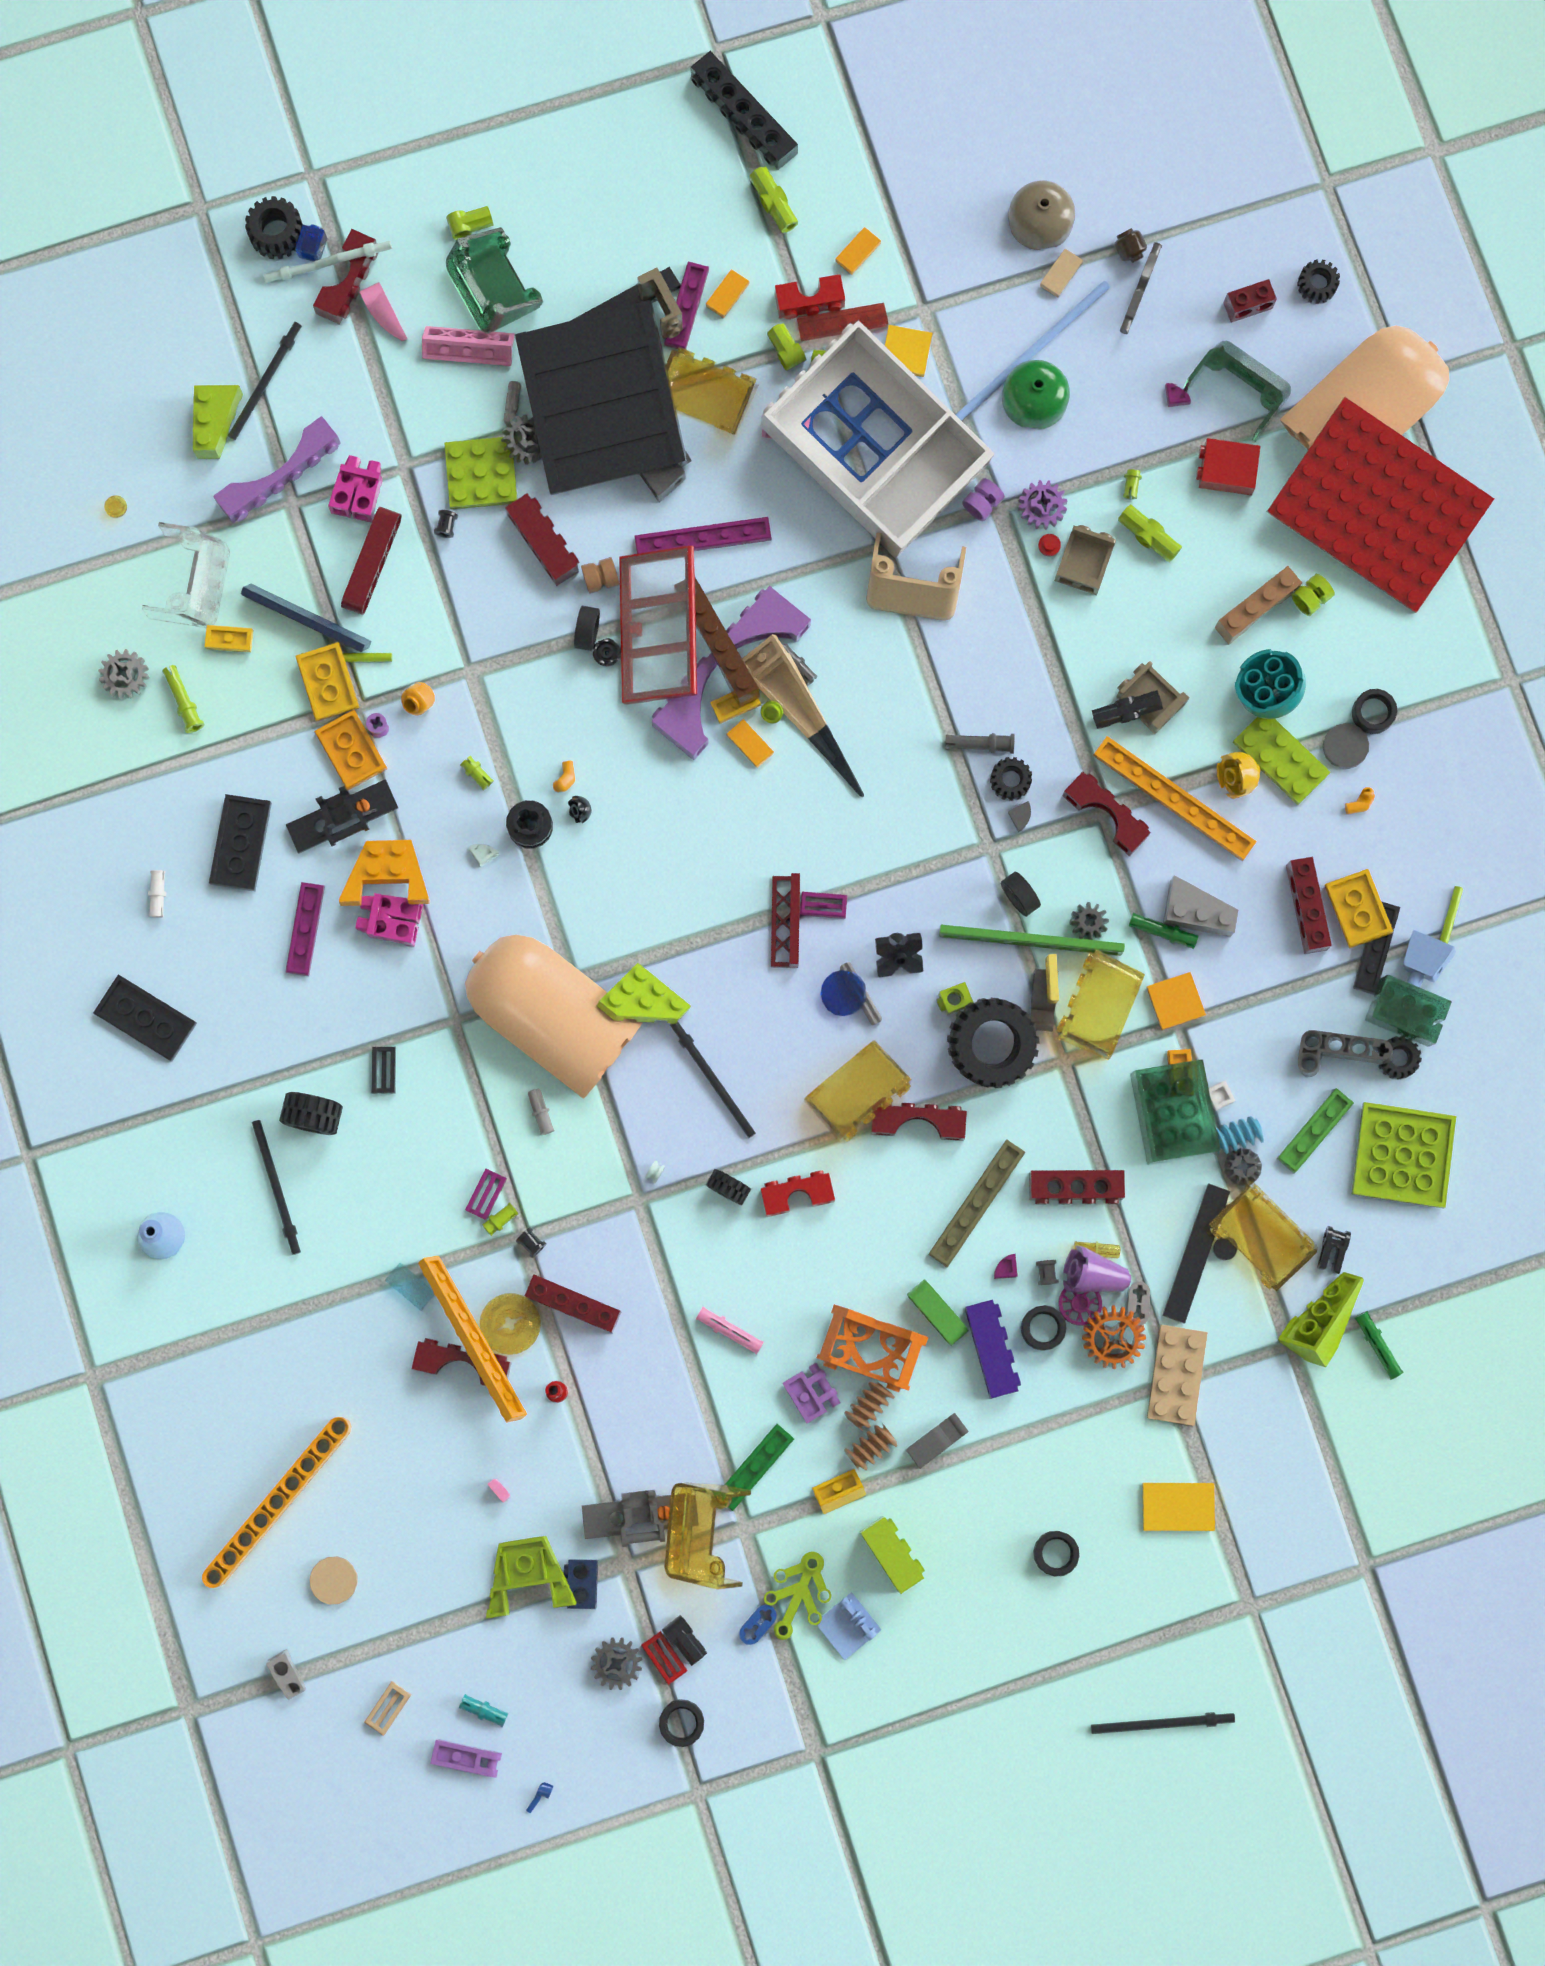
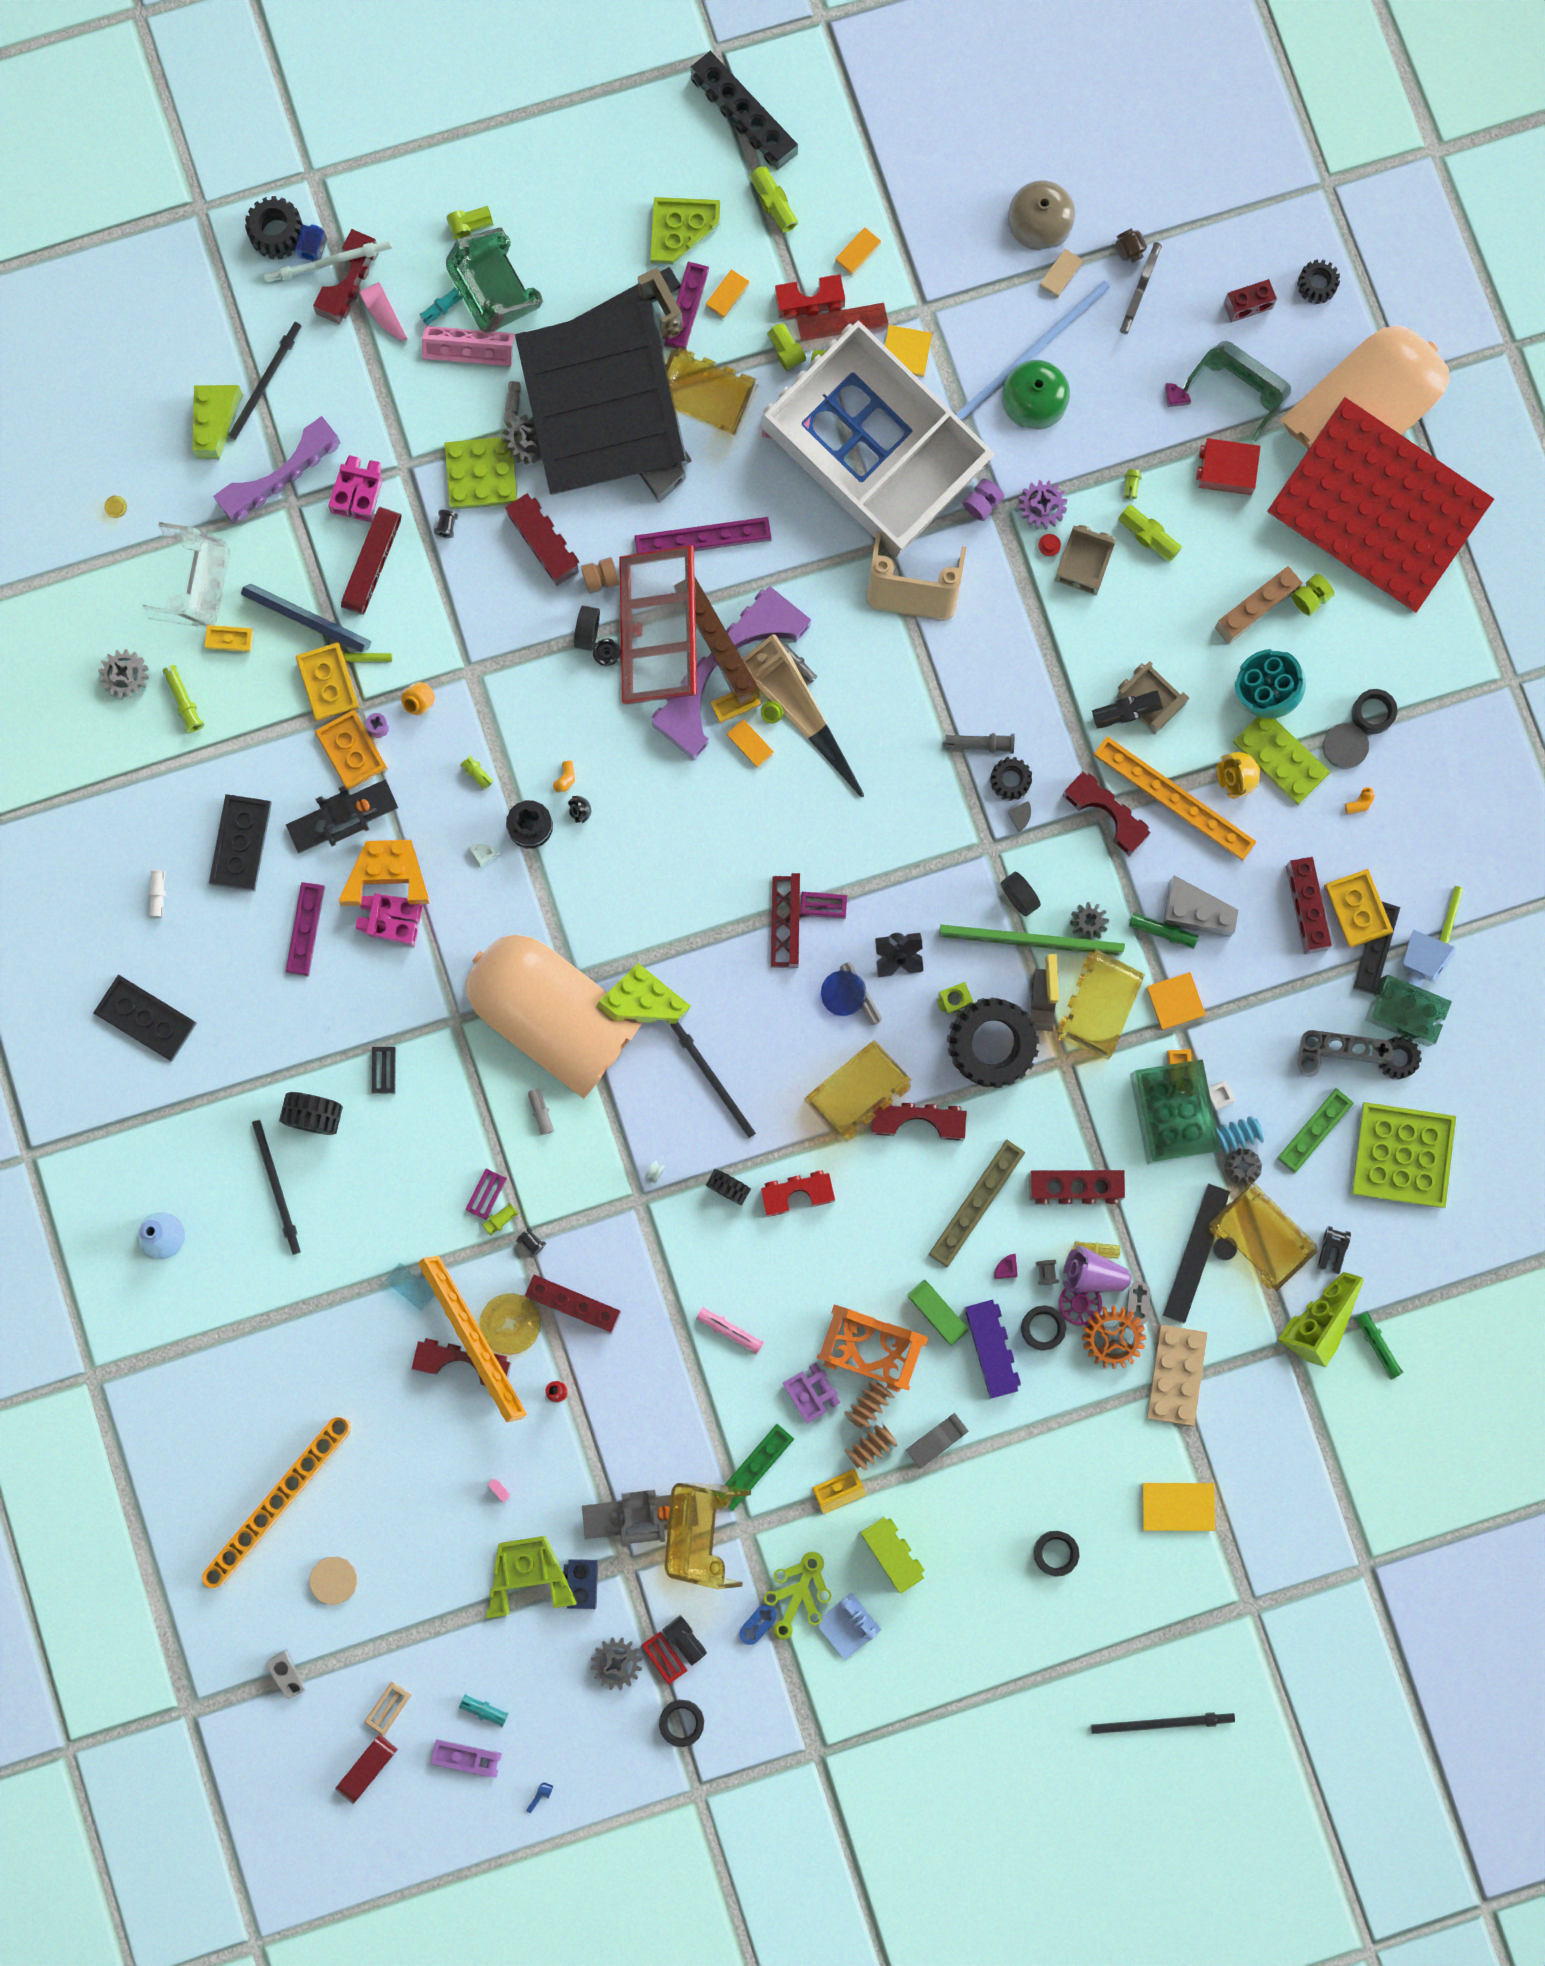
(366, 1769): none -> dark red beam
(440, 306): none -> teal pin
(680, 225): none -> lime plate

